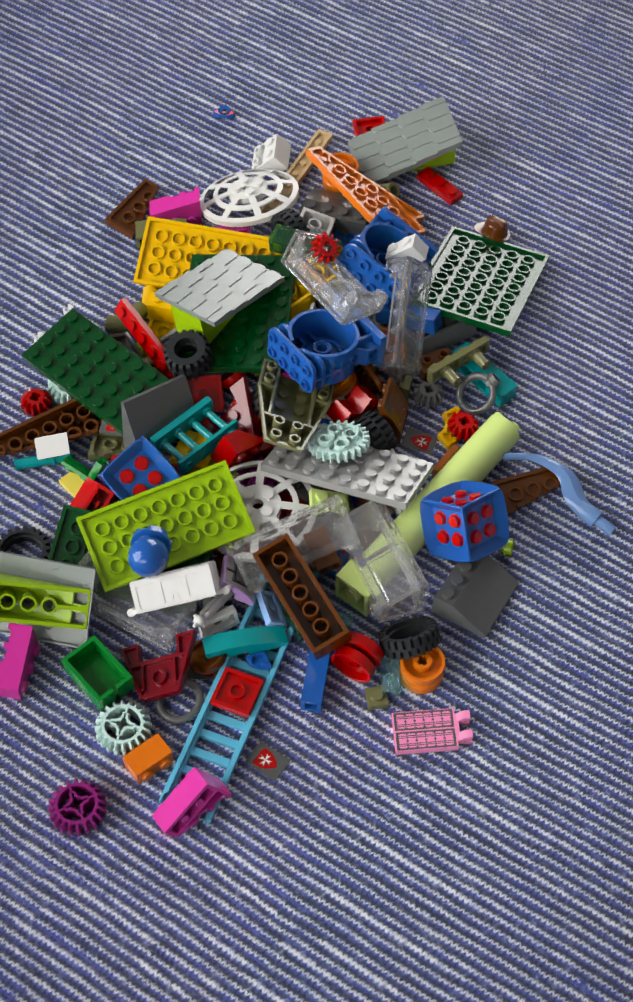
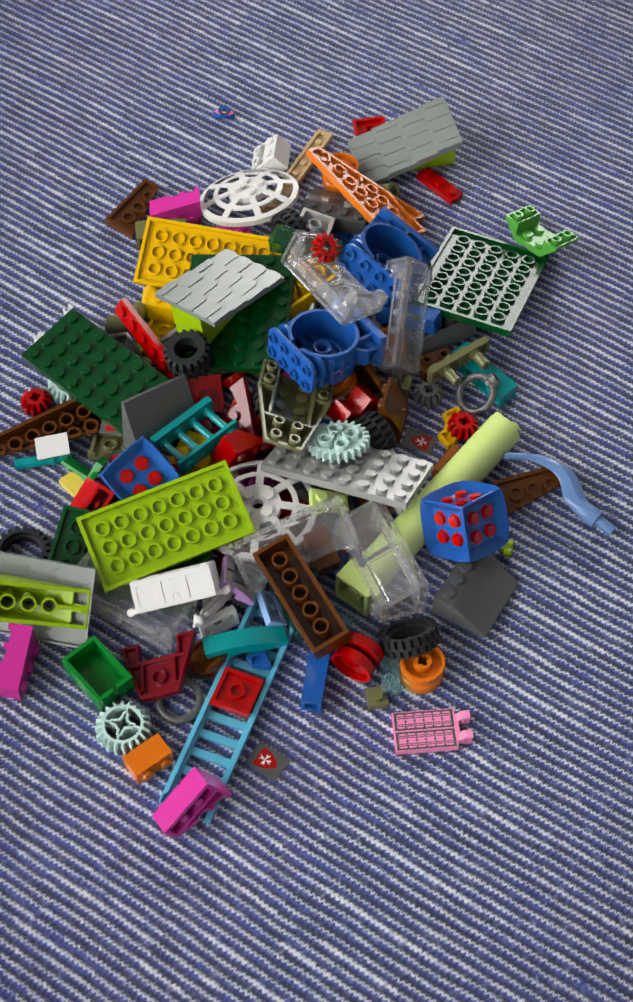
(95, 799): magenta gear -> none
(149, 551): blue tile -> none
(409, 246): white brick -> none
(494, 229): reddish brown piece -> none
(527, 232): none -> bright green slope

